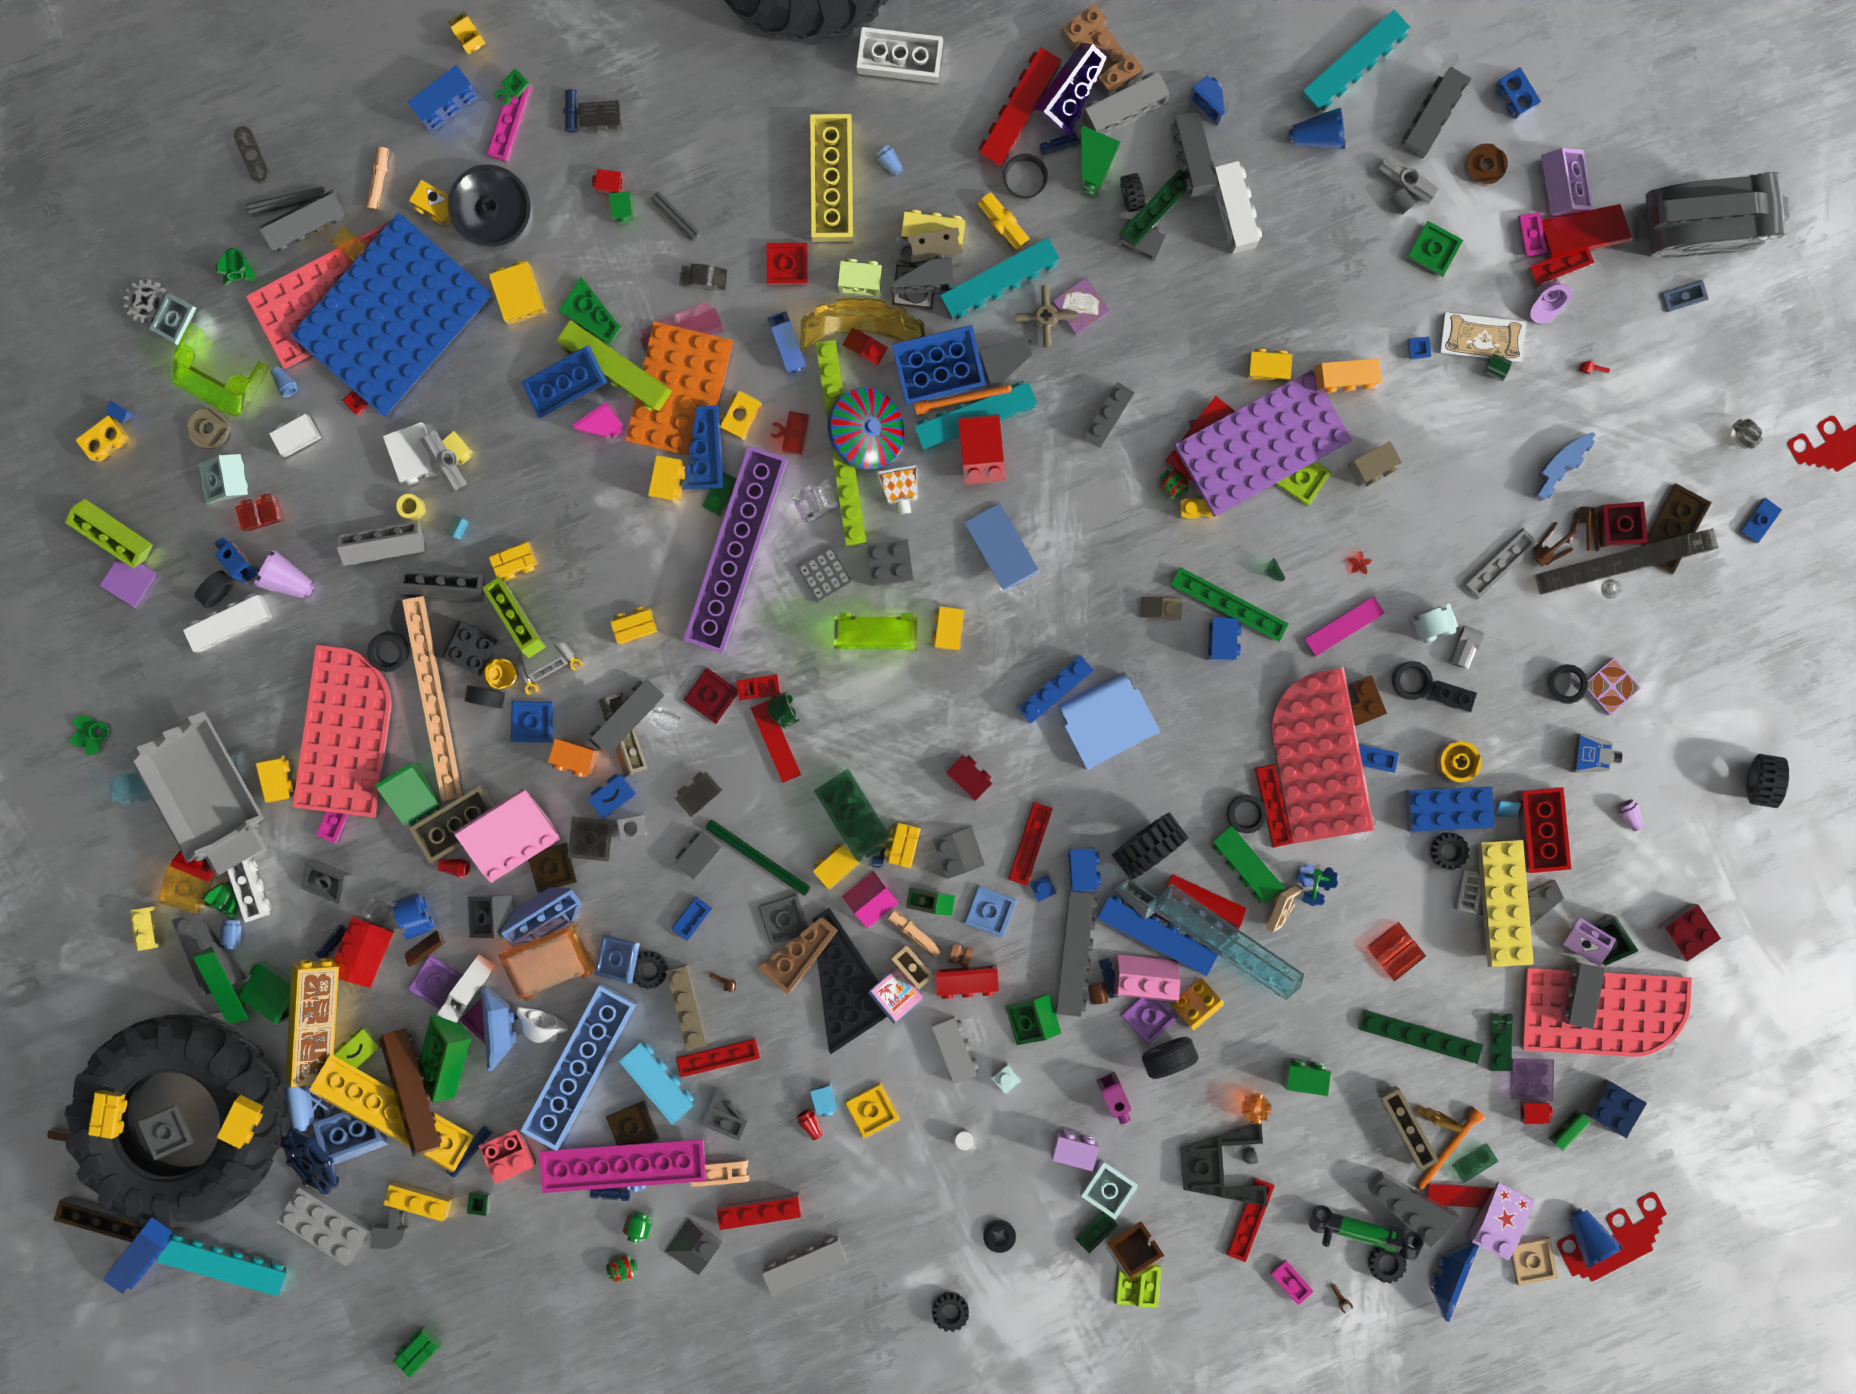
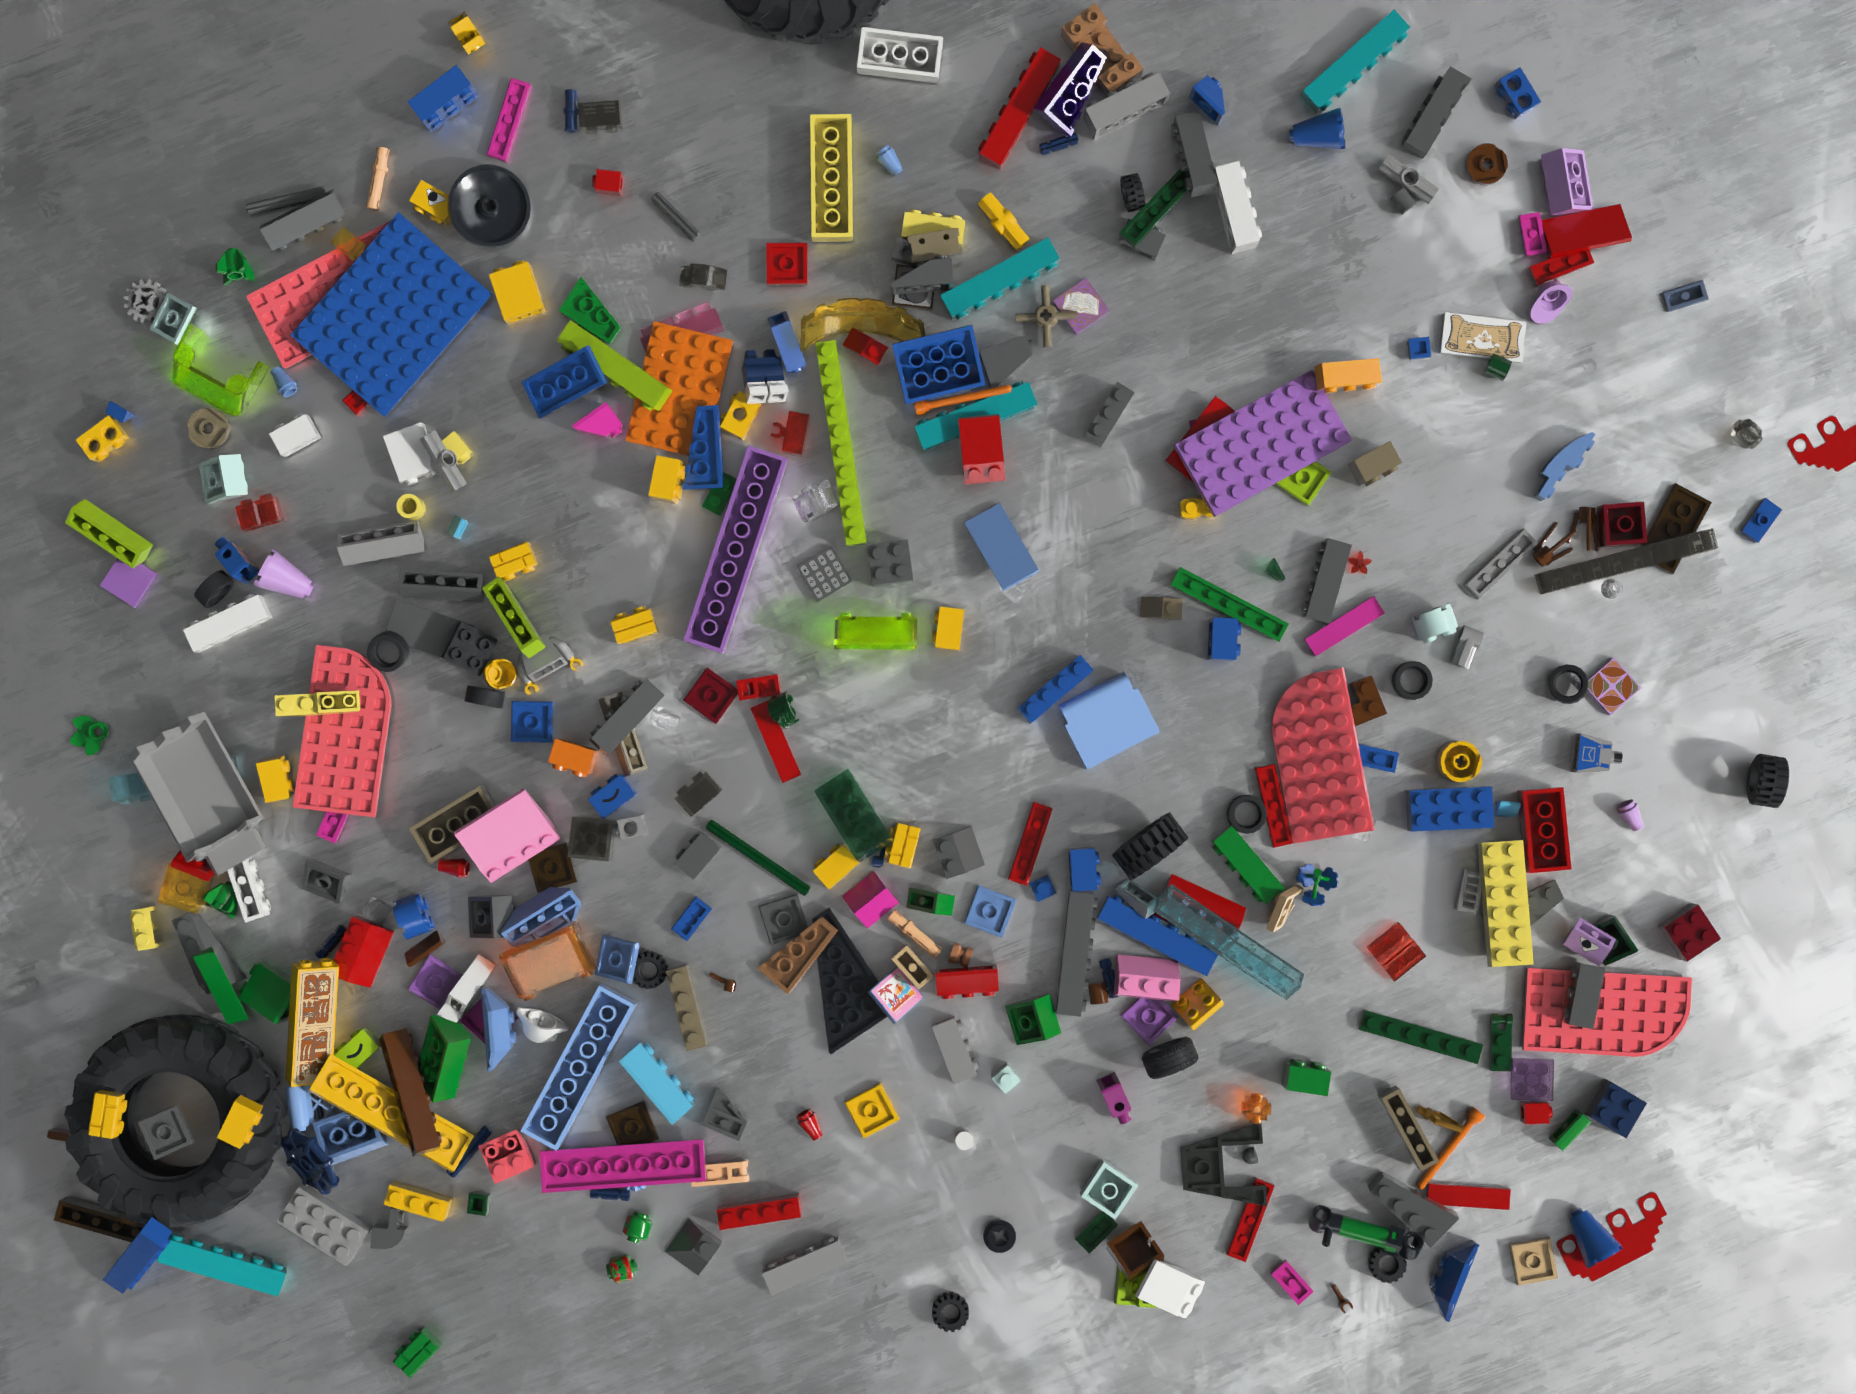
(230, 934): medium blue brick -> none
(243, 151): clear smoke beam -> none
(317, 704): none -> light yellow slope
(409, 794): slope -> none
(432, 698): light nougat plate -> none
(513, 85): green plate -> none
(621, 207): green brick -> none
(718, 1057): red tile -> none
(763, 377): none -> hips
(824, 1100): medium azure brick -> none
(860, 277): yellowish green brick -> none
(865, 428): dish -> none
(900, 487): torso -> none
(969, 777): dark red brick -> none
(1026, 157): black tyre -> none
(1074, 1150): lavender brick -> none
(1095, 159): green slope -> none
(1170, 1288): none -> white slope
(1173, 484): green head -> none
(1269, 365): yellow brick -> none
(1327, 581): none -> dark grey brick
(1435, 248): green plate -> none
(1452, 696): black brick -> none
(1458, 860): black tyre -> none
(1474, 1163): clear green plate -> none
(1502, 1221): lavender slope -> none
(1588, 366): red hand -> none
(1714, 216): dark grey piece -> none

